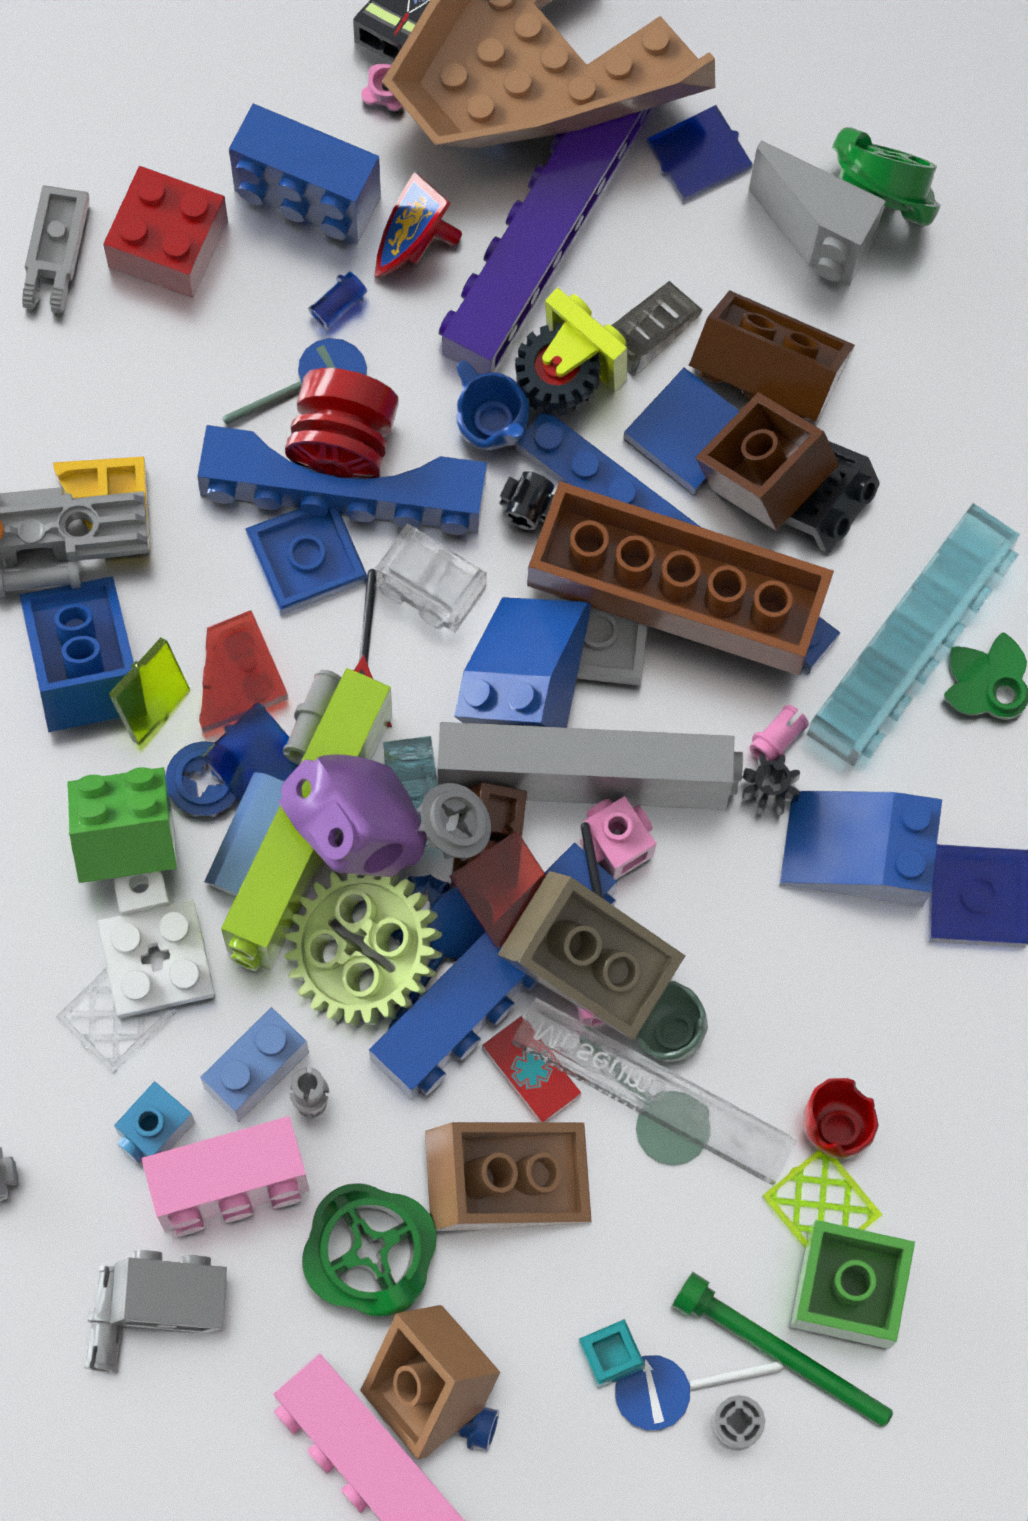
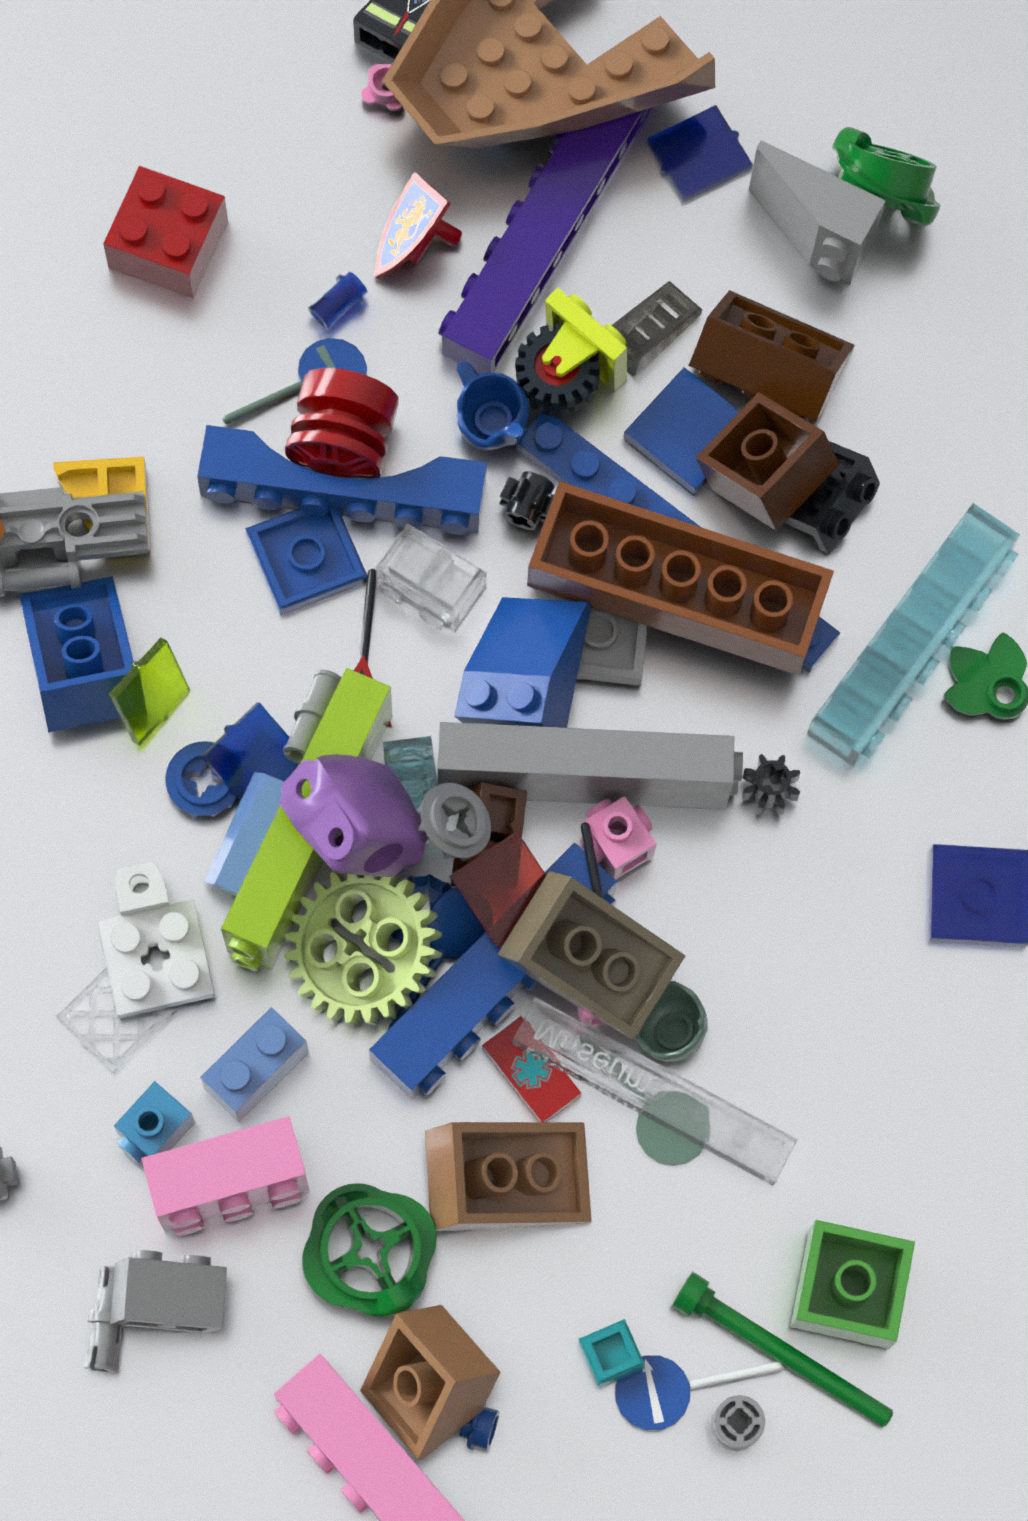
(54, 244): light grey hinge -> none
(121, 824): bright green brick -> none
(237, 672): clear red wing -> none
(301, 1085): light grey pin -> none
(305, 173): blue brick -> none
(778, 735): bright pink pin -> none
(796, 1175): clear neon green window -> none
(840, 1119): red hair -> none
(862, 844): blue slope -> none

